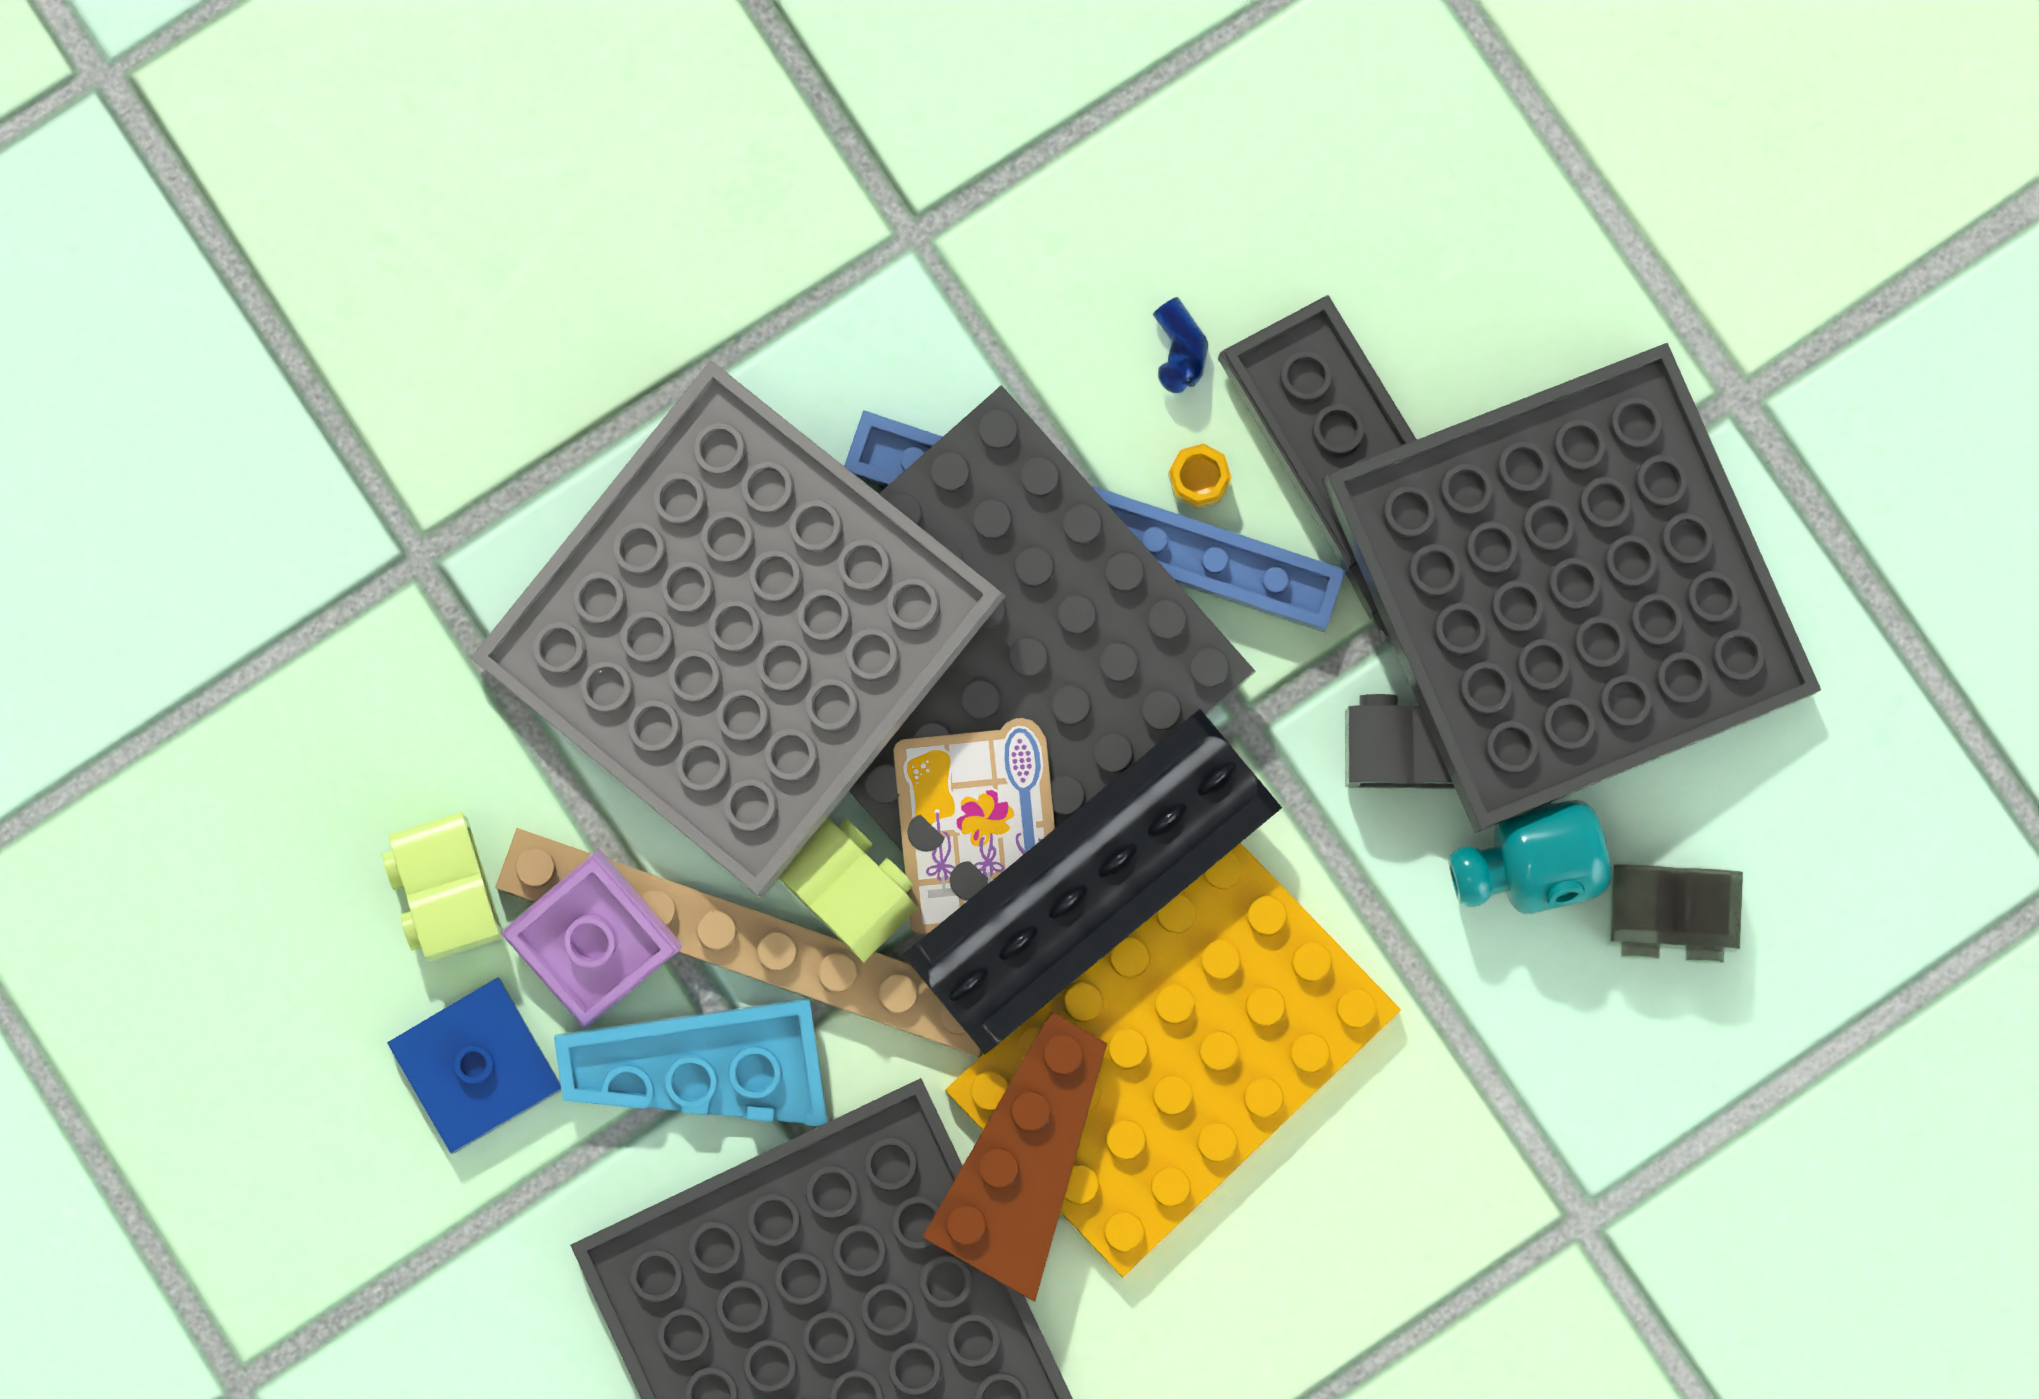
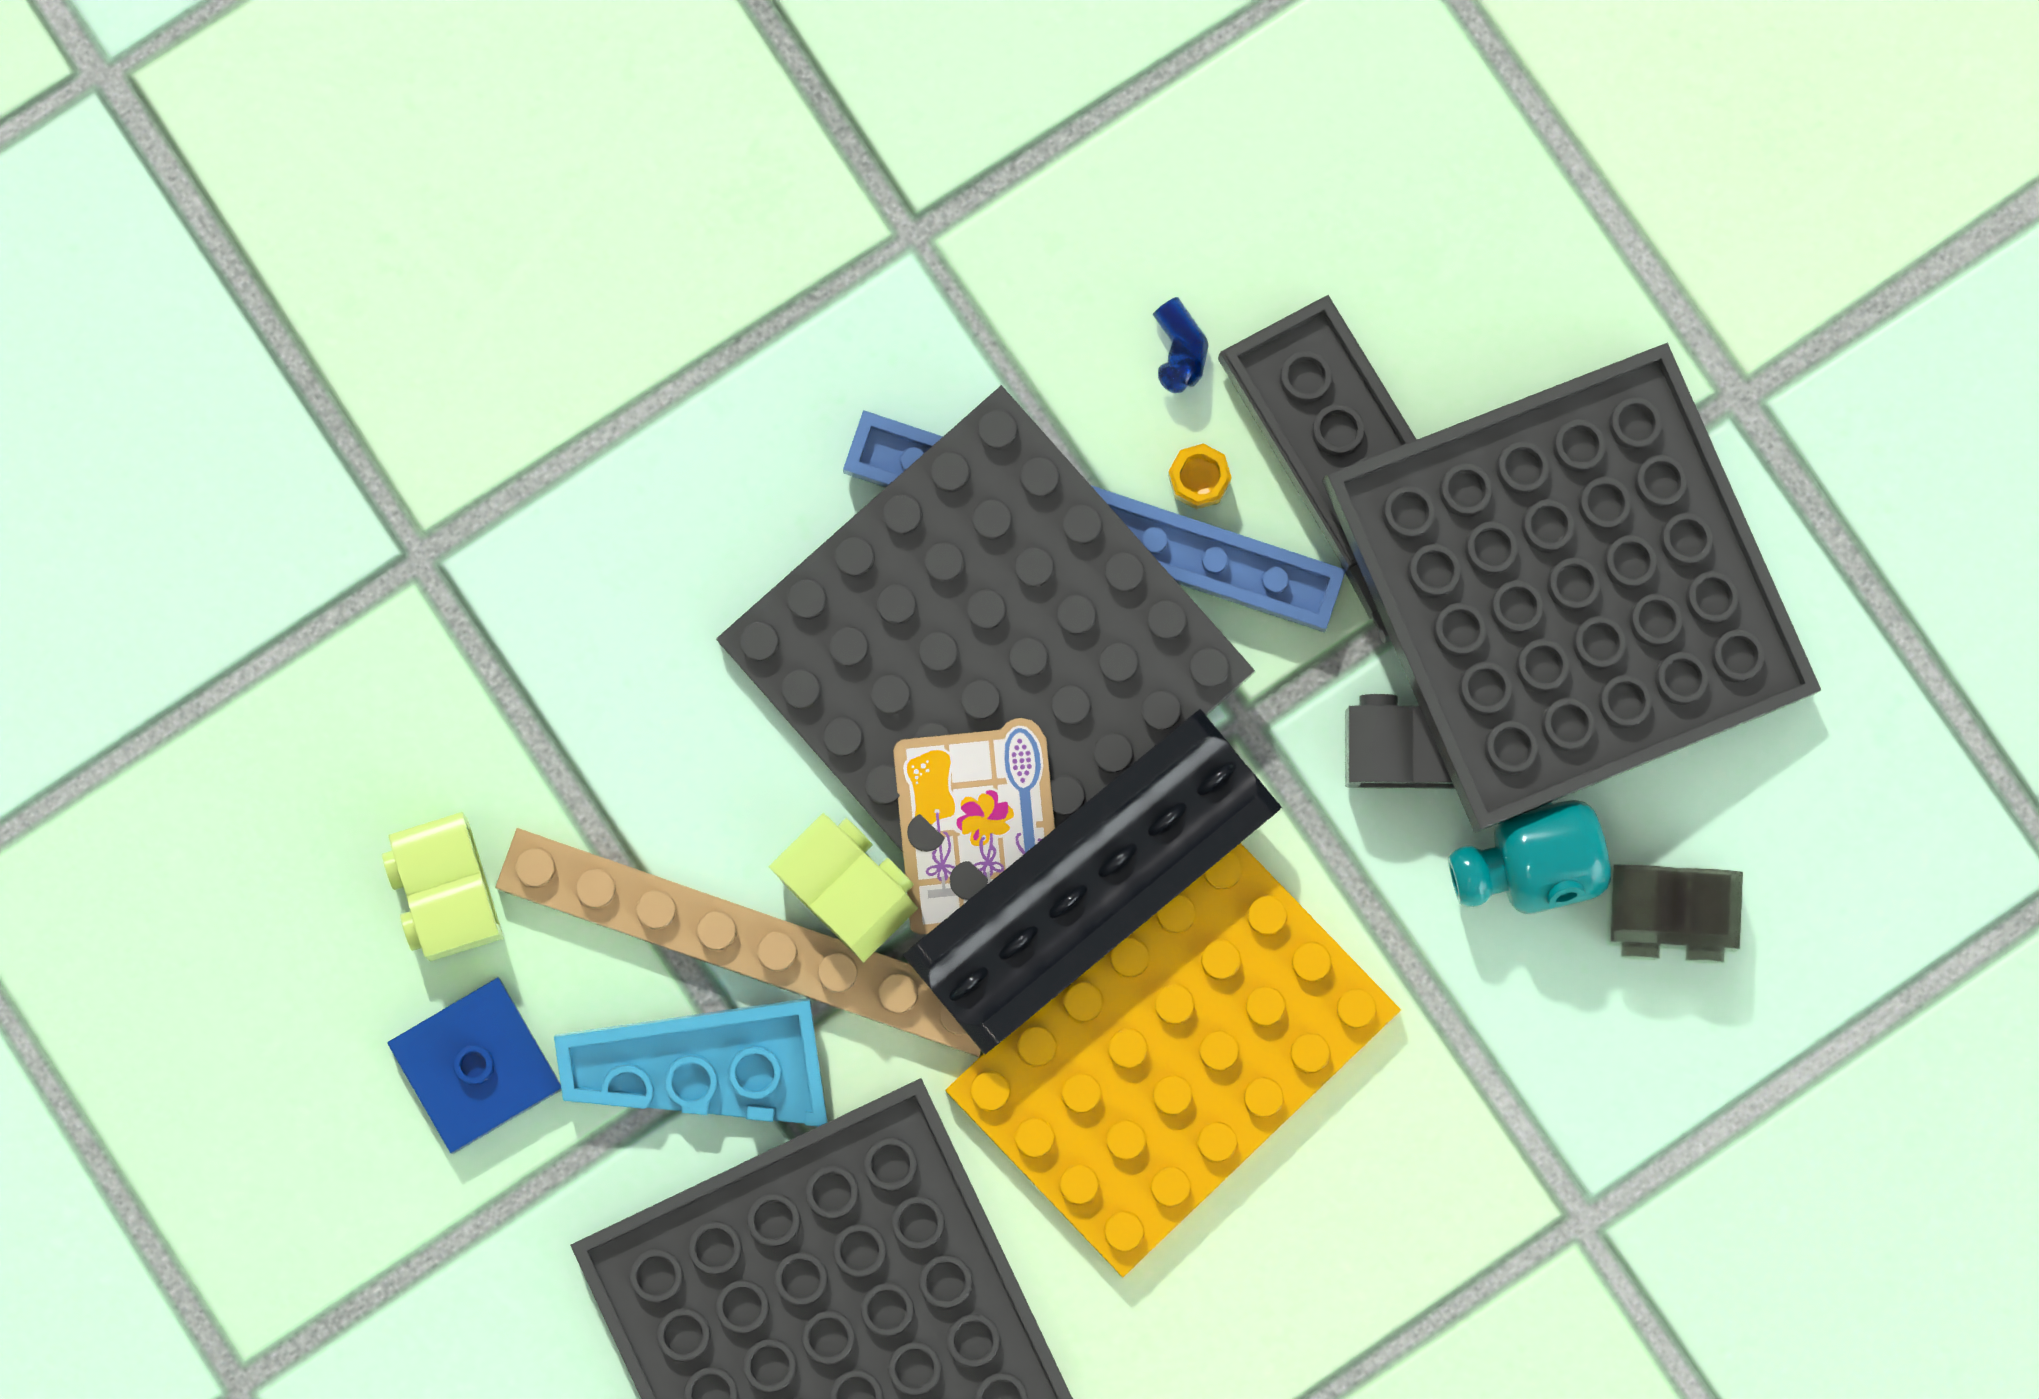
(591, 939): lavender tile -> none
(737, 628): light grey plate -> none
(1017, 1174): dark orange wing -> none

